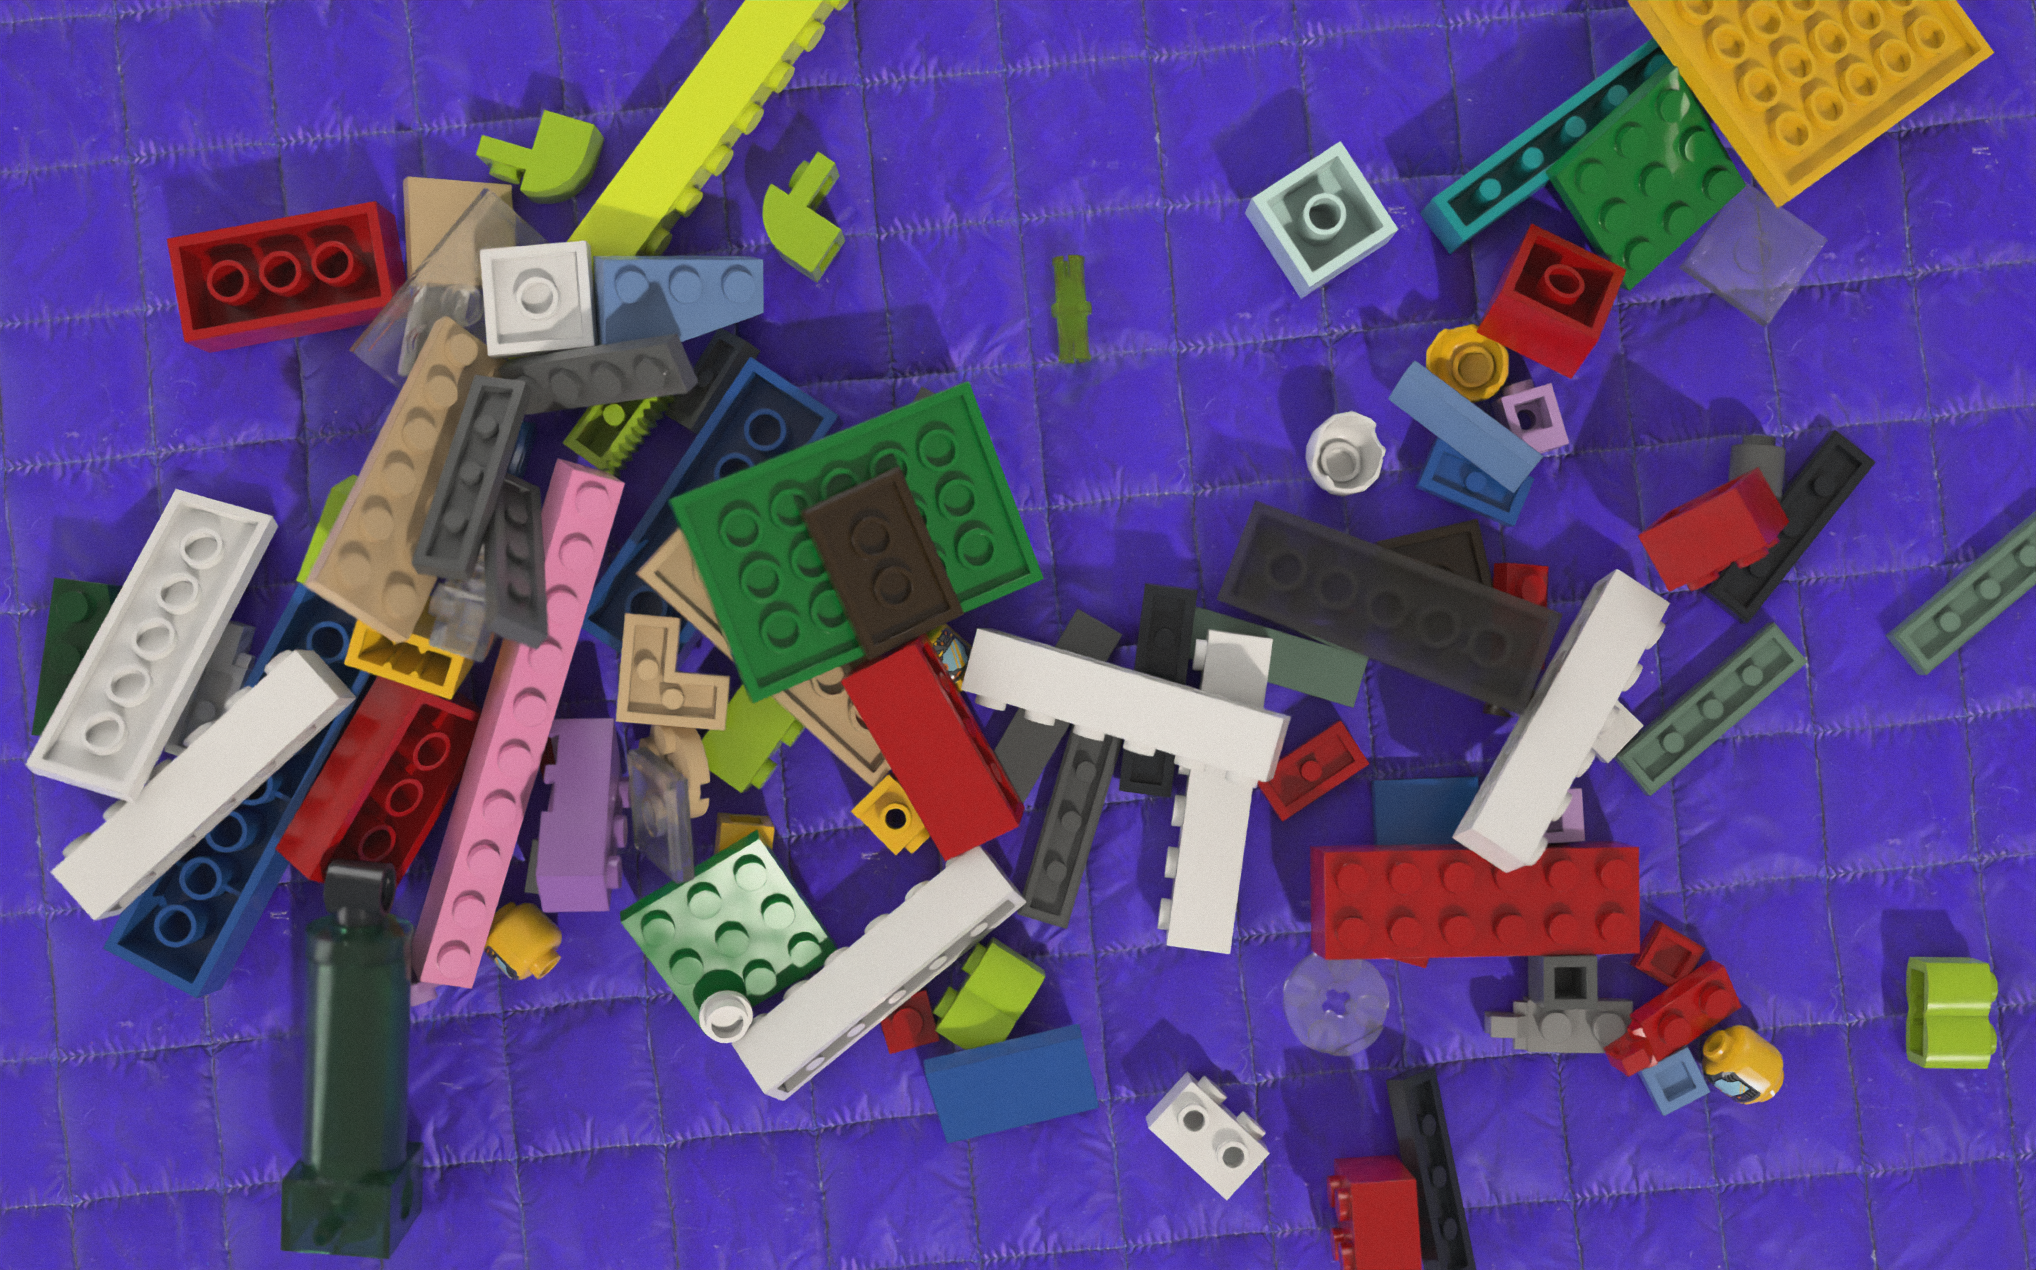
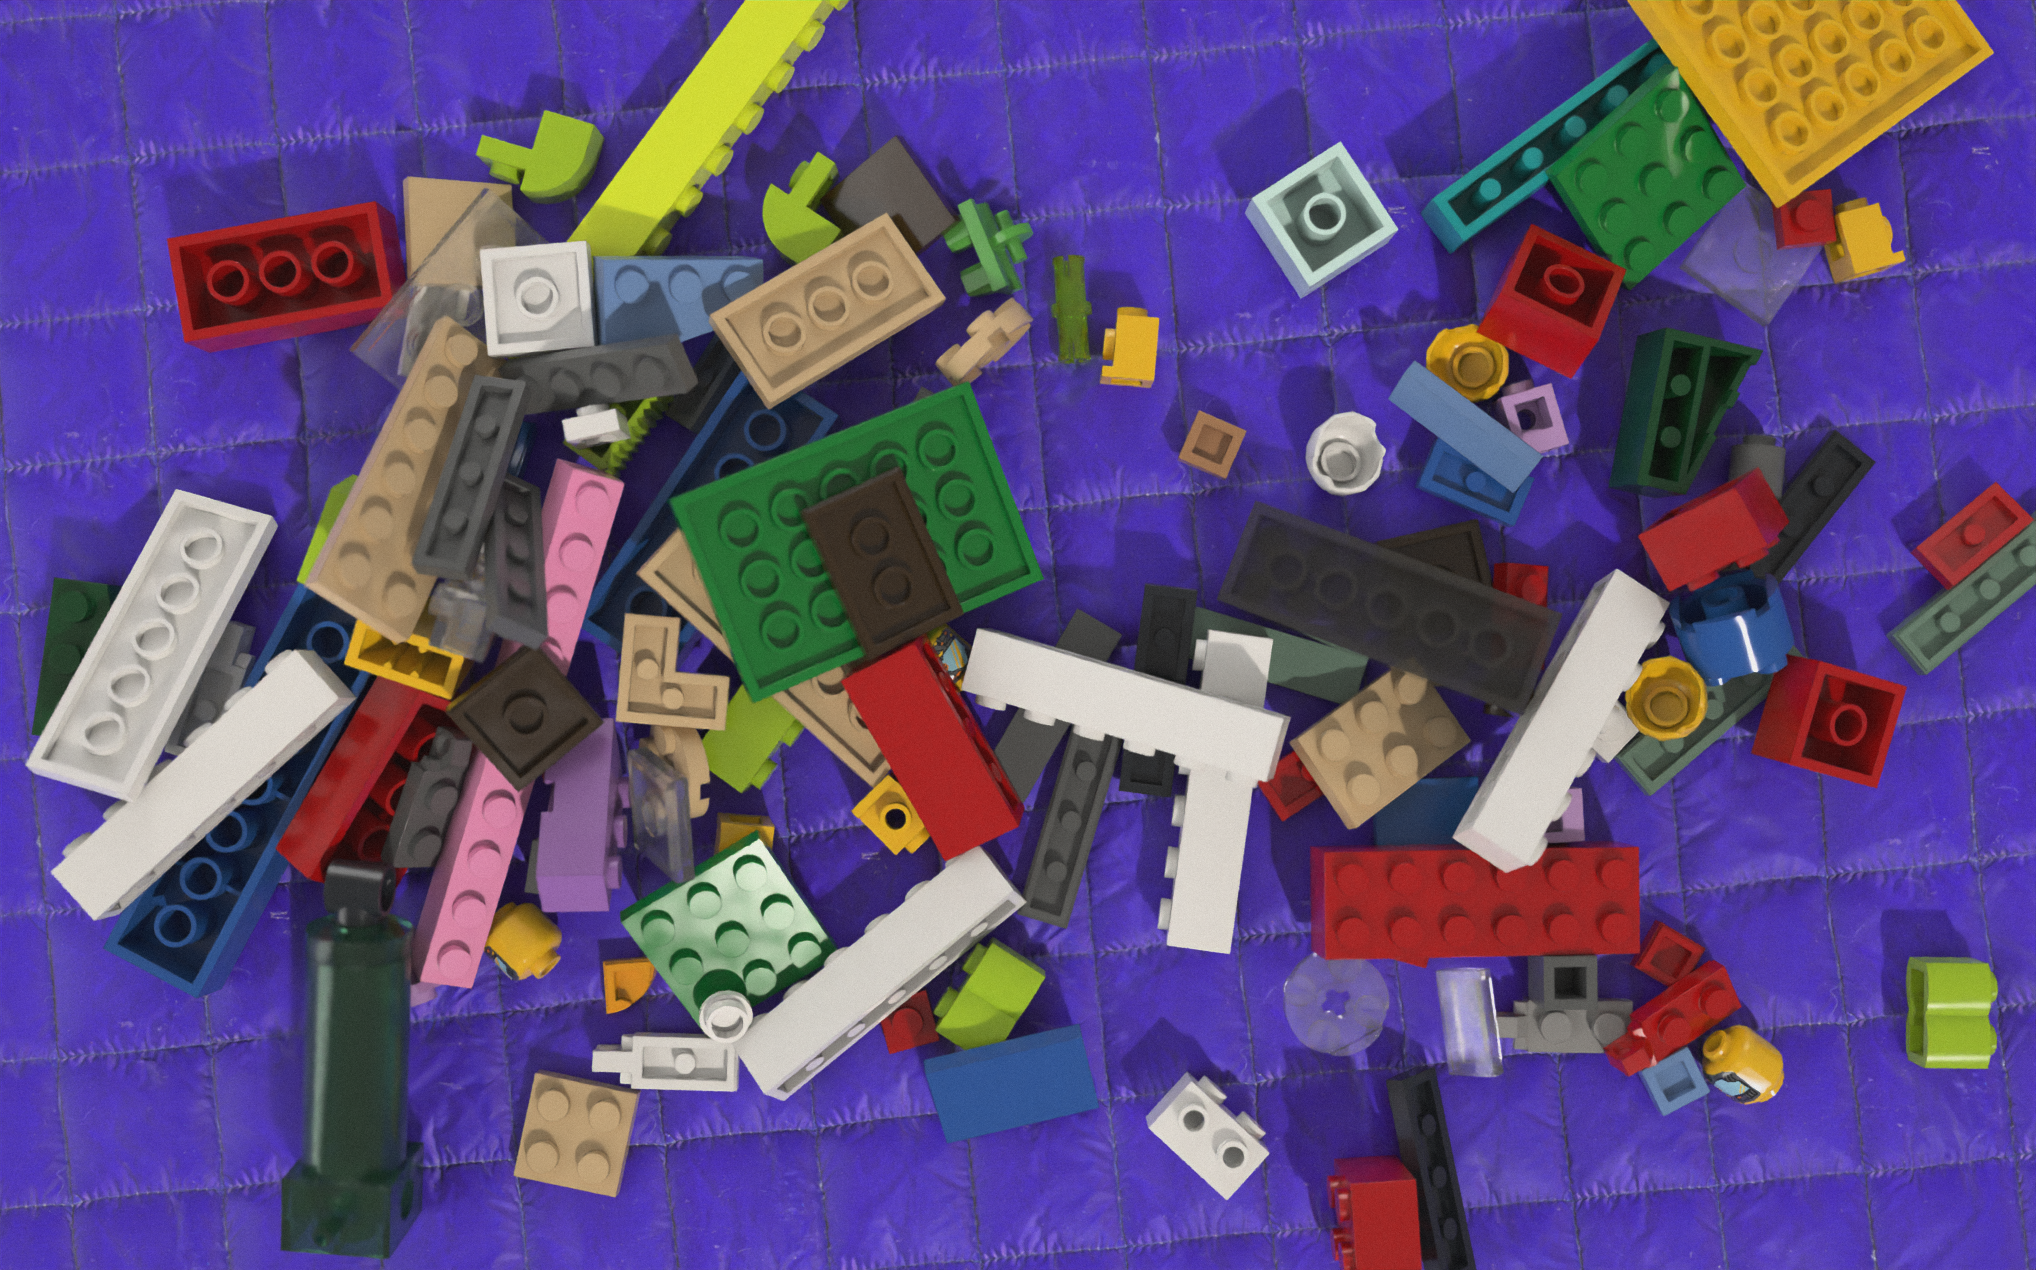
(428, 802): none -> dark grey hinge
(524, 715): none -> dark brown tile
(577, 1133): none -> tan plate
(596, 427): none -> white plate
(626, 981): none -> light orange tile
(670, 1062): none -> white hinge
(826, 310): none -> tan plate
(896, 185): none -> dark brown tile
(979, 229): none -> bright green hips
(990, 340): none -> tan plate
(1131, 349): none -> yellow brick
(1211, 445): none -> medium nougat plate
(1379, 744): none -> tan plate
(1469, 1022): none -> clear tile
(1667, 699): none -> yellow hair
(1673, 408): none -> dark green wedge
(1733, 627): none -> blue brick
(1805, 220): none -> red plate
(1829, 720): none -> red brick
(1861, 242): none -> yellow brick
(1972, 536): none -> red plate

